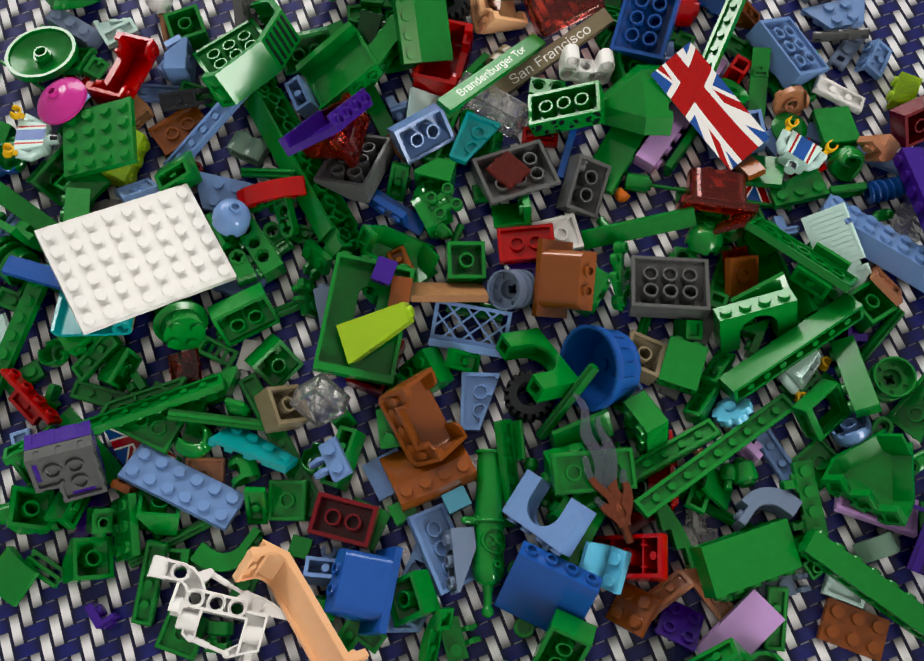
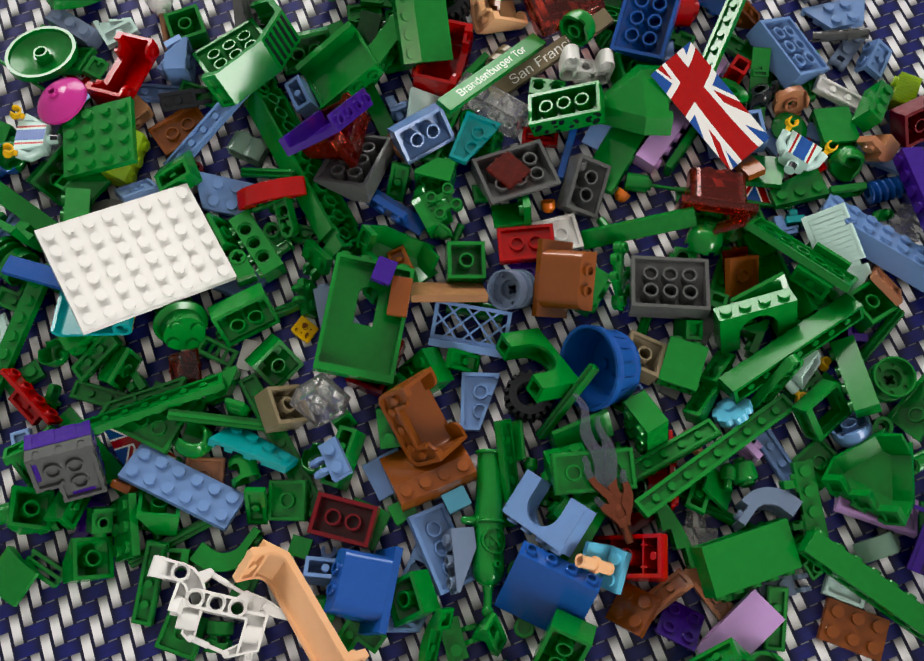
(98, 613): dark purple bracket -> none
(231, 217): medium blue cylinder -> none
(304, 329): none -> yellow slope
(371, 331): lime slope -> none
(491, 633): none -> green slope
(548, 205): none -> orange hinge
(578, 27): none -> green cylinder
(594, 564): none -> light nougat pin
(595, 135): none -> medium blue slope
(762, 94): none -> black piece
(776, 382): none -> green beam
(793, 218): none -> teal tile
(873, 106): none -> green brick

